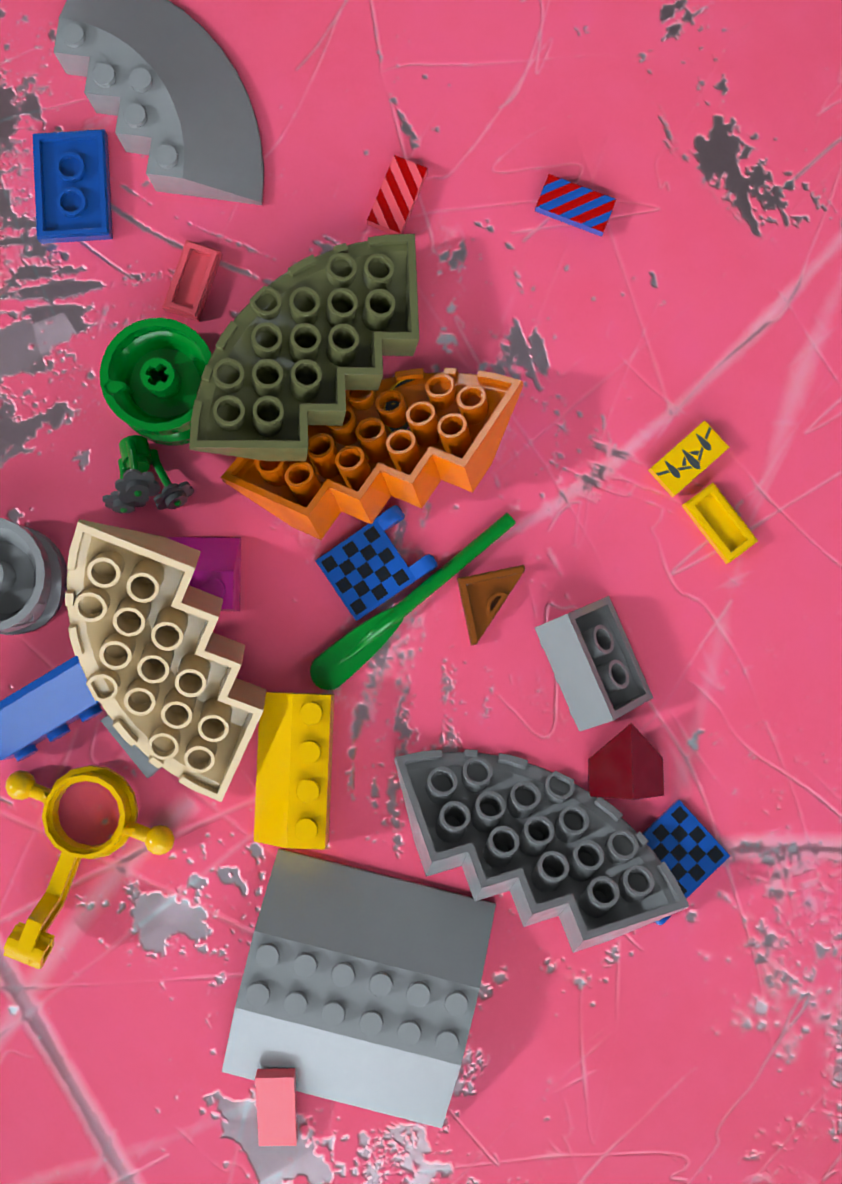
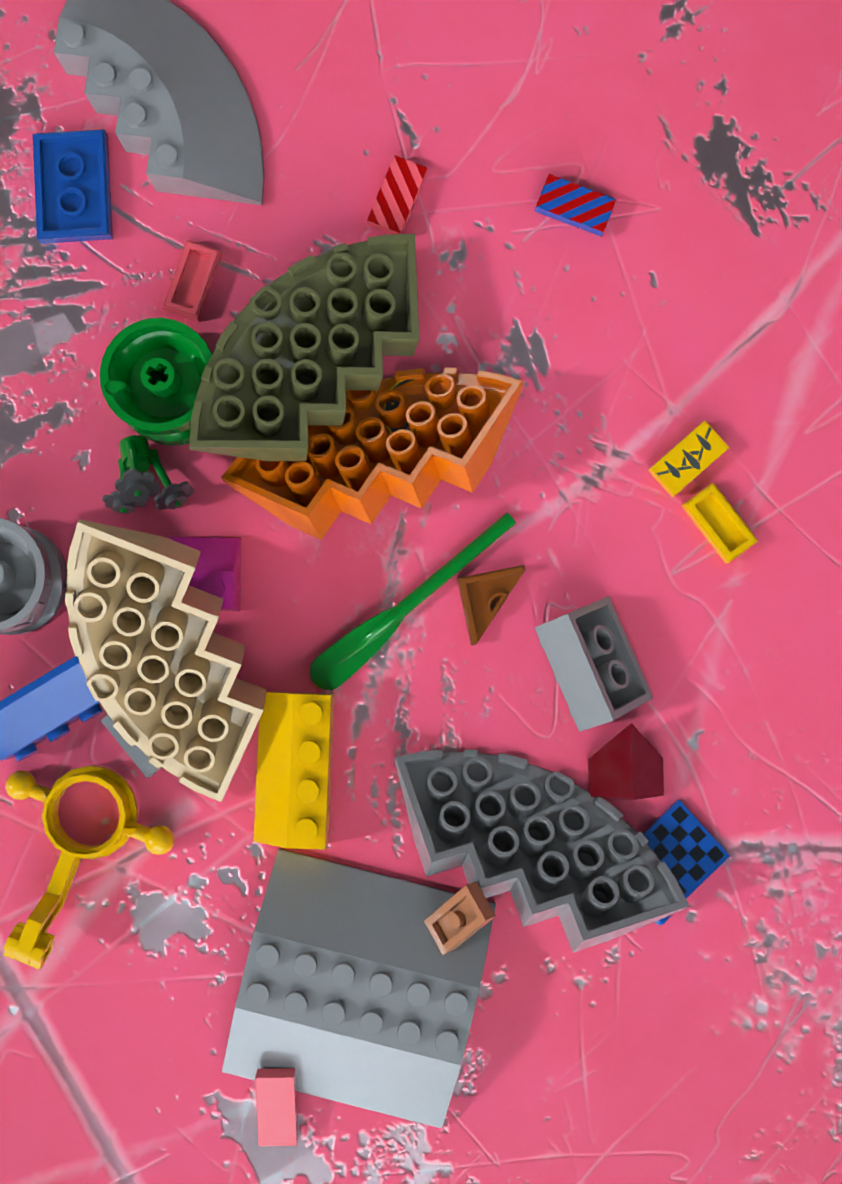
(369, 568): blue flag -> none
(459, 918): none -> nougat plate

